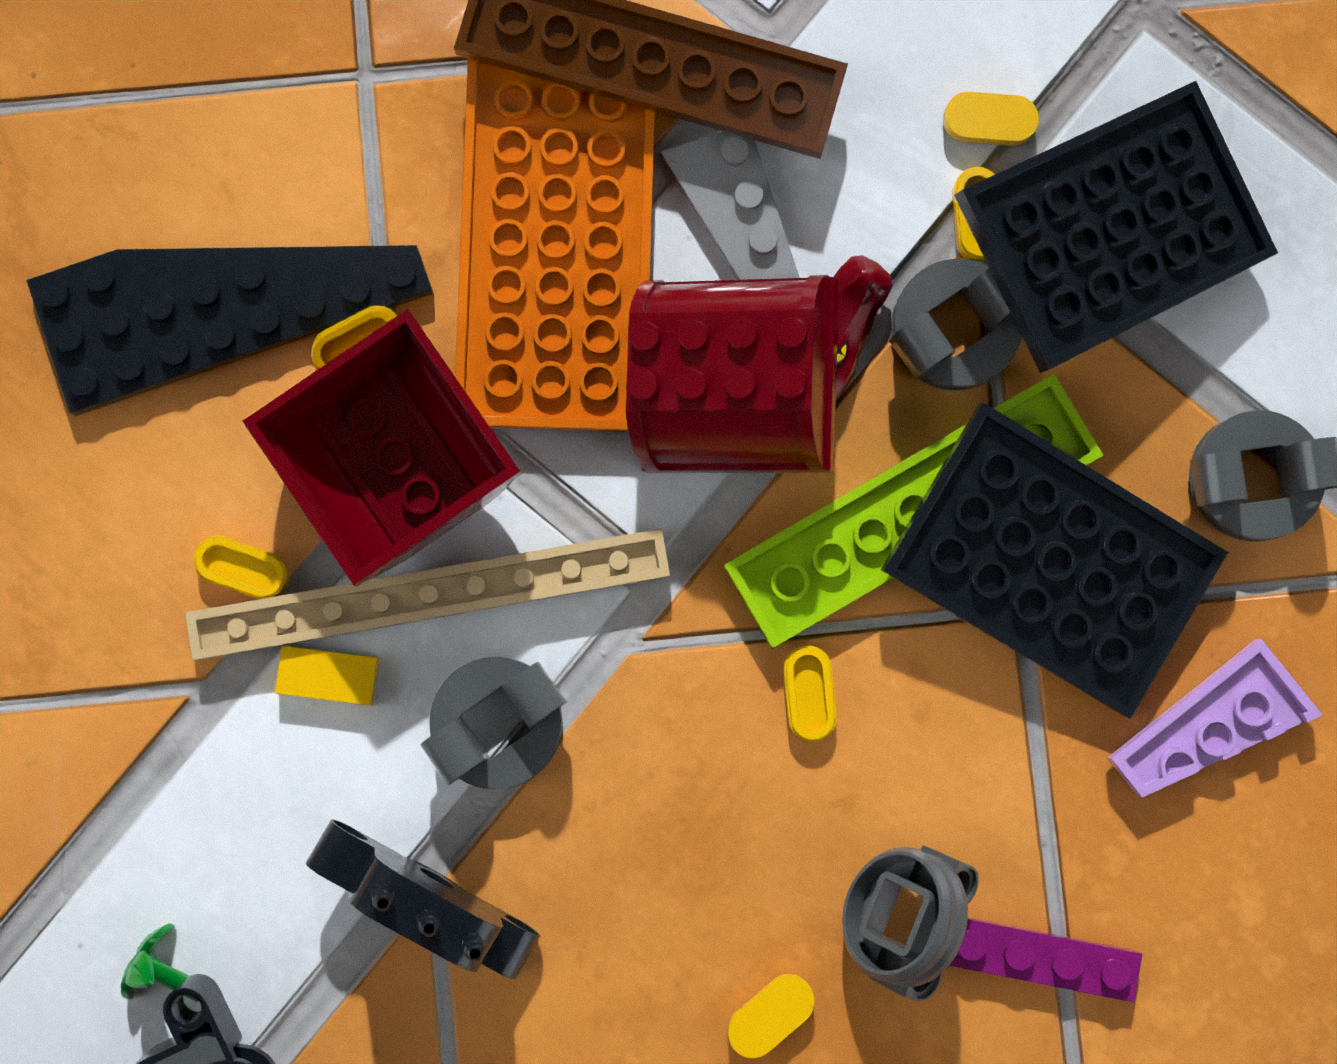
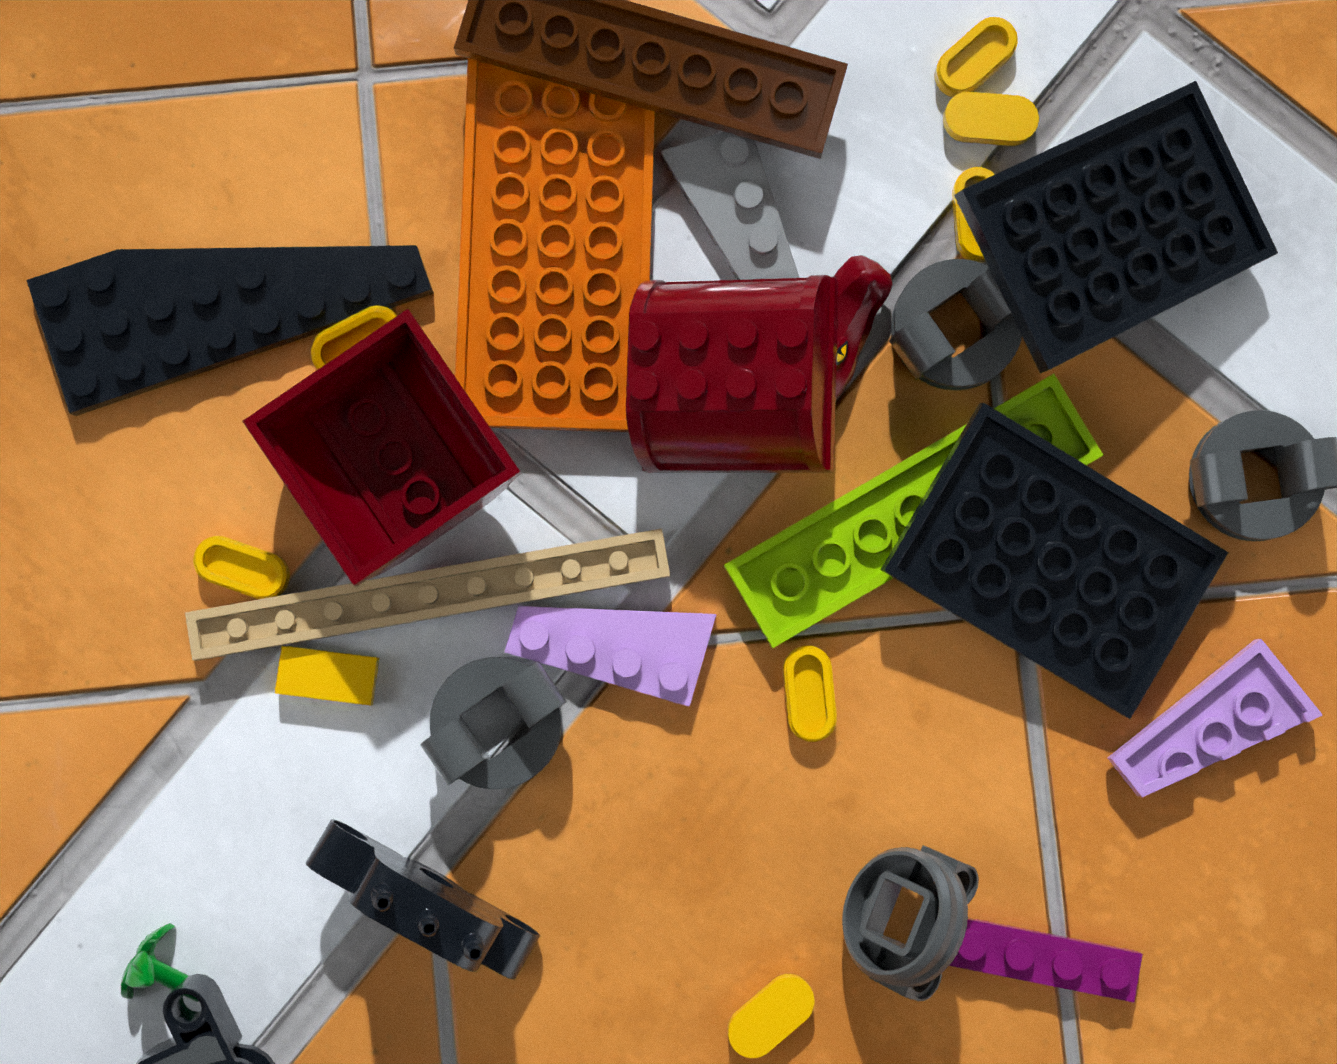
(625, 648): none -> lavender wing
(976, 56): none -> yellow tile

